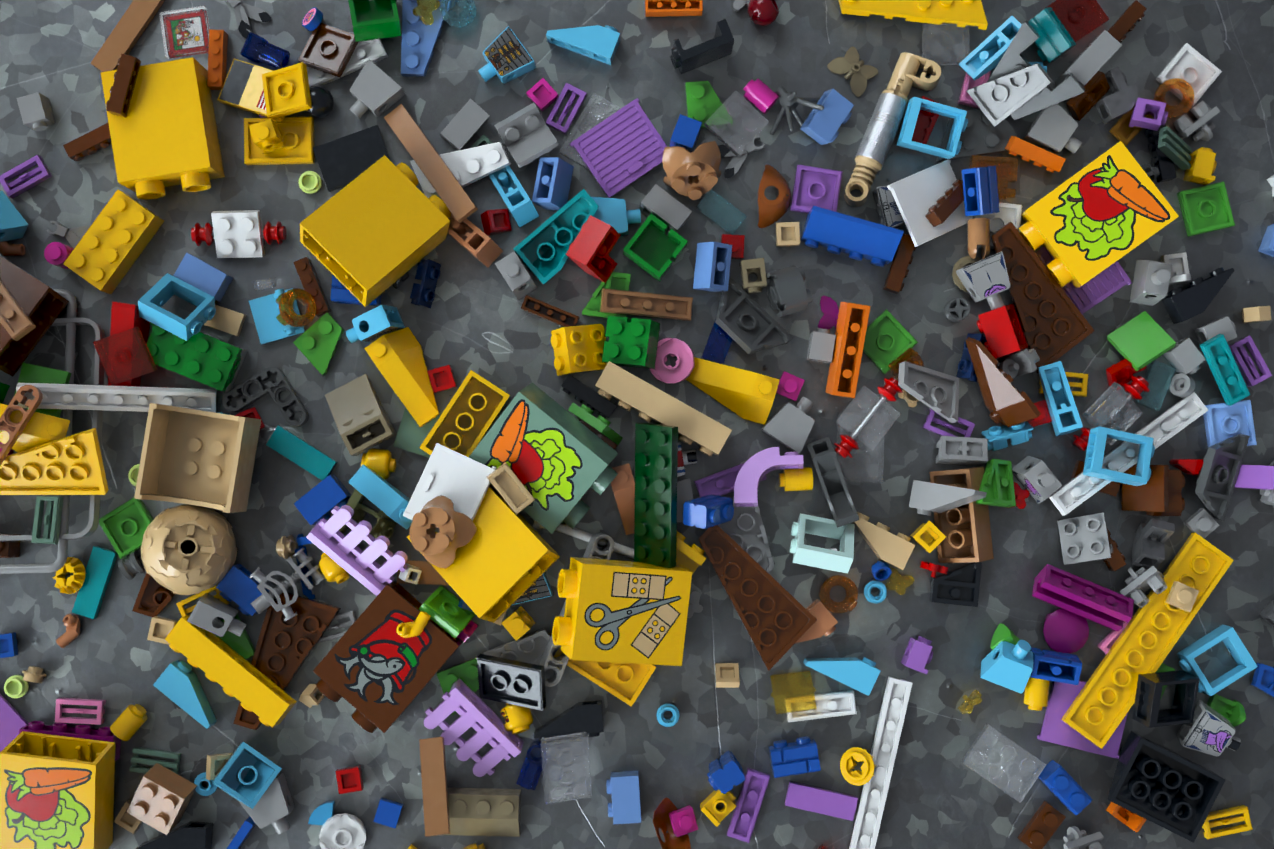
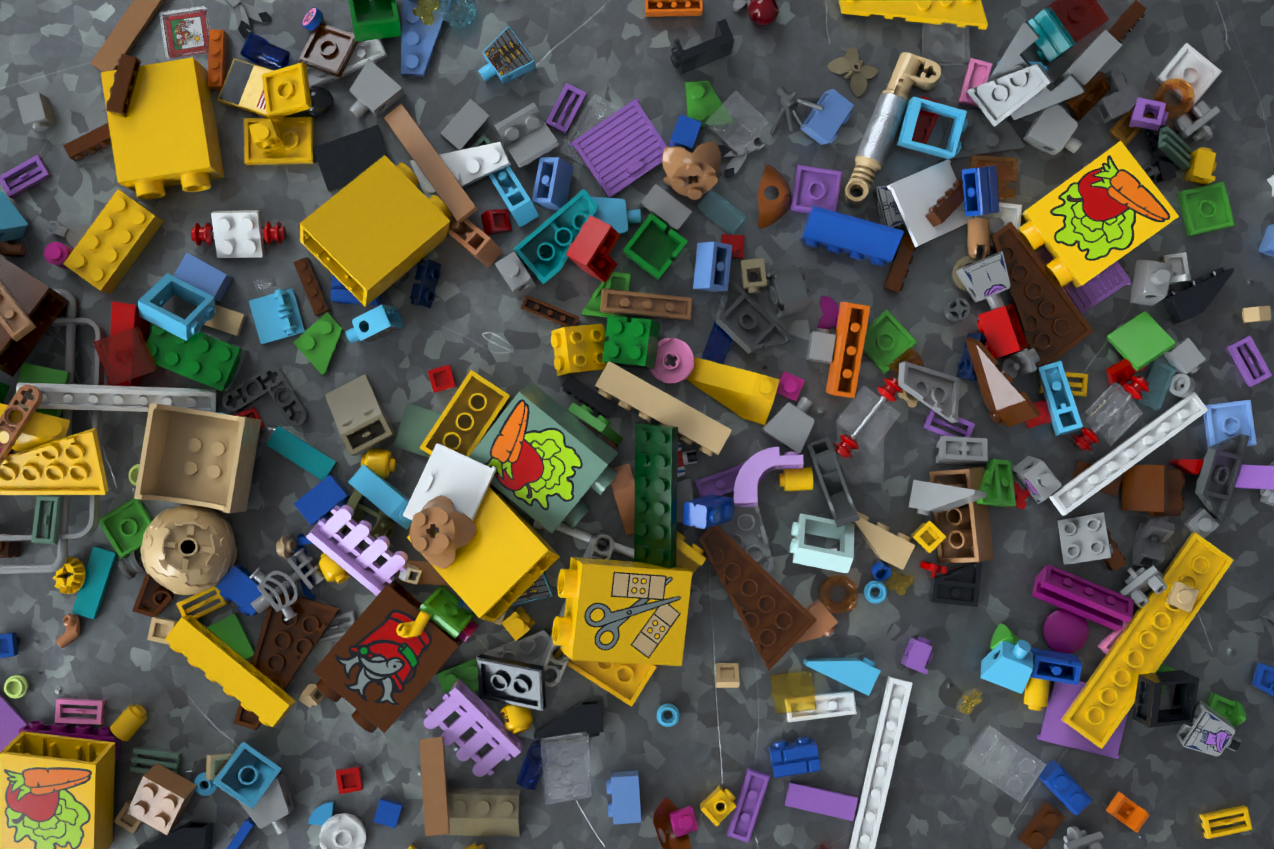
(34, 674): tan plate -> none
(185, 690): medium azure slope -> none
(206, 616): light grey torso -> none
(287, 314): clear orange piece -> none
(310, 182): yellowish green plate -> none
(404, 368): yellow wedge -> none
(510, 488): tan tile -> none
(542, 94): dark pink plate -> none
(591, 41): medium azure slope -> none
(725, 773): blue brick -> none
(760, 95): dark pink brick -> none
(787, 234): tan plate -> none
(848, 763): yellow gear -> none
(991, 50): medium azure slope -> none
(998, 435): medium azure hinge -> none
(1034, 153): orange piece -> none
(1096, 450): medium azure window -> none
(1164, 787): black slope -> none
(1219, 326): light grey brick -> none
(1225, 369): teal tile -> none
(1235, 647): medium azure window -> none

